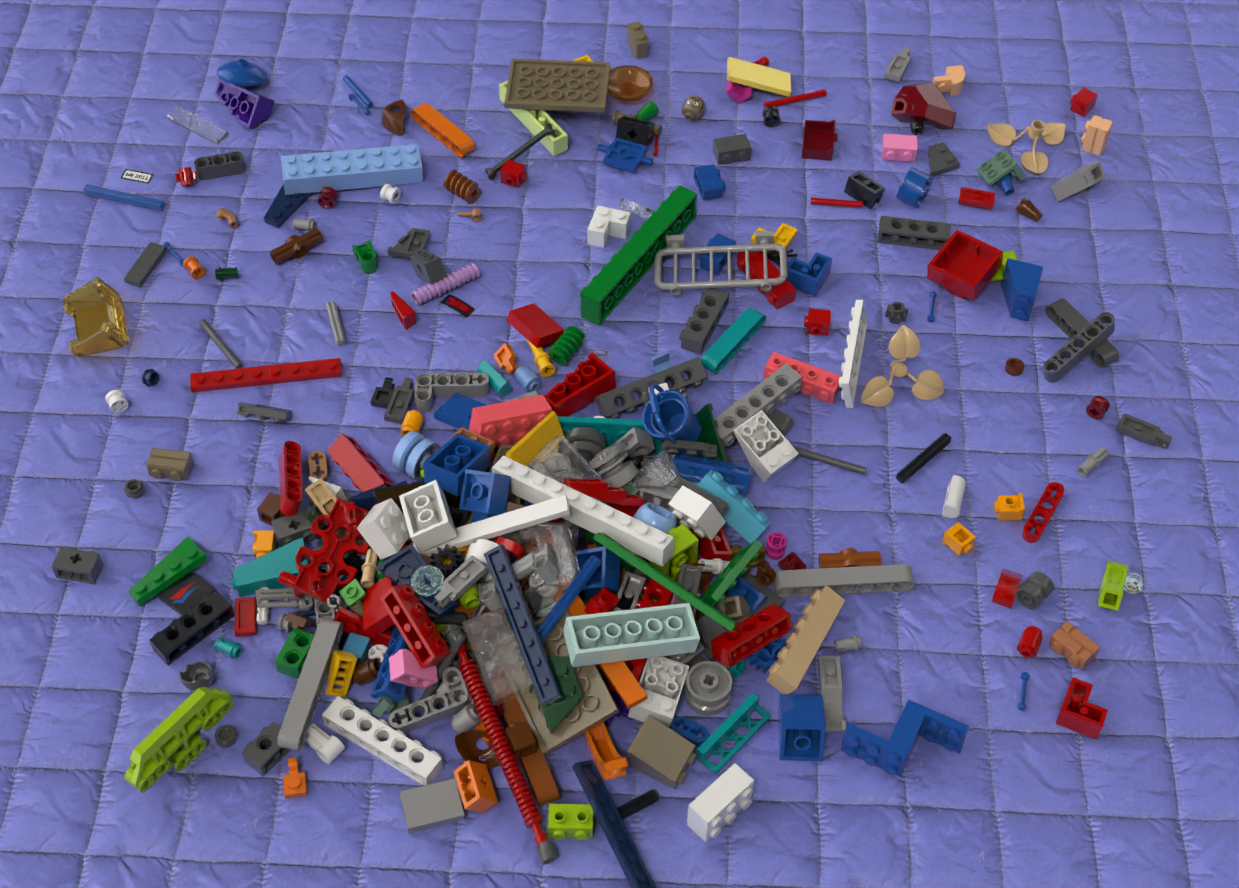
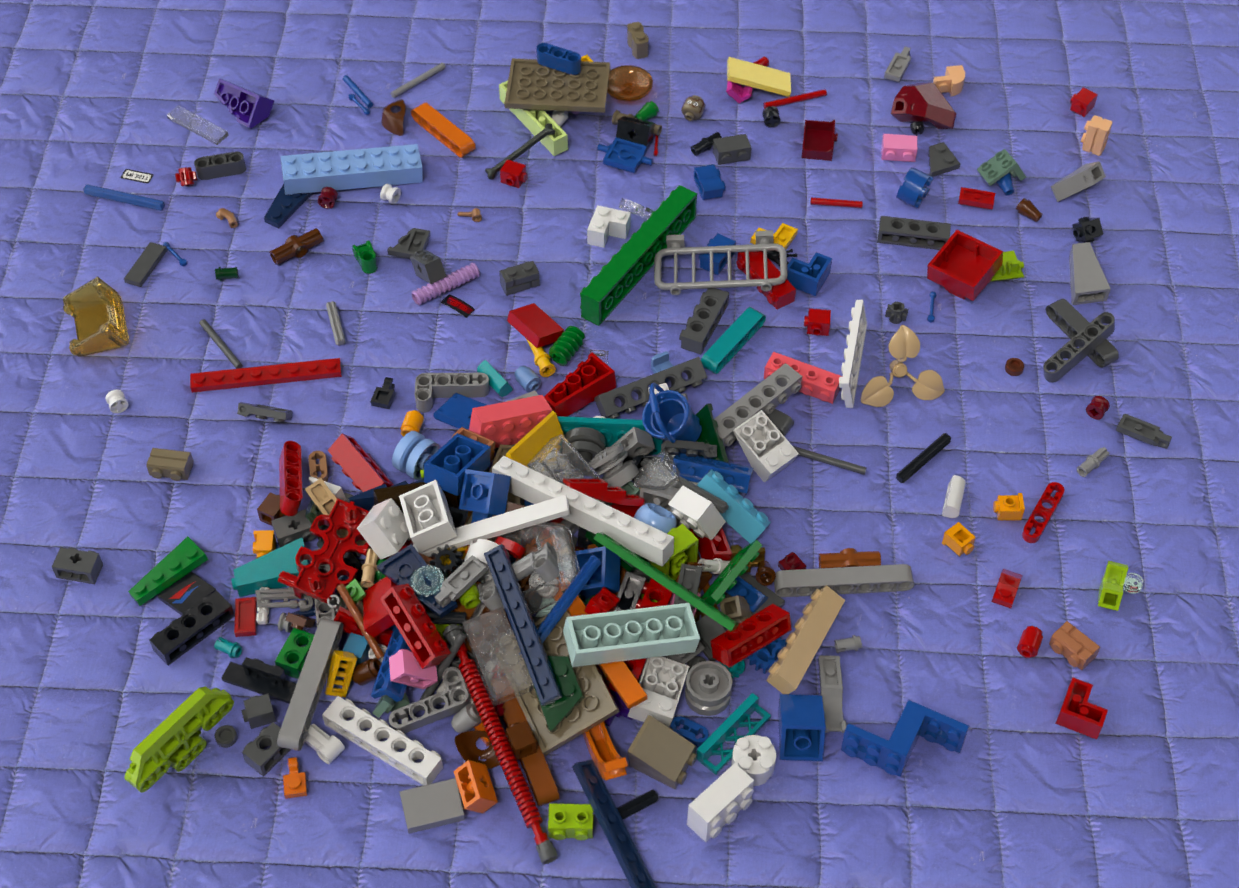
(131, 485): dark grey plate -> none
(150, 377): dark blue plate -> none
(195, 269): orange bush -> none
(197, 675): dark grey hair -> none
(241, 73): blue dish -> none
(258, 711): none -> dark grey brick
(260, 678): none -> black bracket
(304, 224): light grey pin -> none
(359, 620): none -> dark orange bar
(400, 402): dark grey hinge -> none
(403, 310): red slope -> none
(417, 80): none -> light grey bar
(462, 186): dark orange piece -> none
(505, 358): orange plate -> none
(519, 278): none -> dark grey brick
(558, 58): none -> blue beam
(559, 117): none -> white cone
(704, 144): none -> black axle
(755, 757): none -> white brick
(776, 546): dark pink wheel -> none
(864, 189): black hinge -> none
(1020, 287): blue slope -> none
(1025, 677): blue hinge -> none
(1034, 162): tan plant -> none
(1035, 589): dark grey wheel -> none
(1086, 276): none -> light grey slope
(1087, 229): none -> black brick

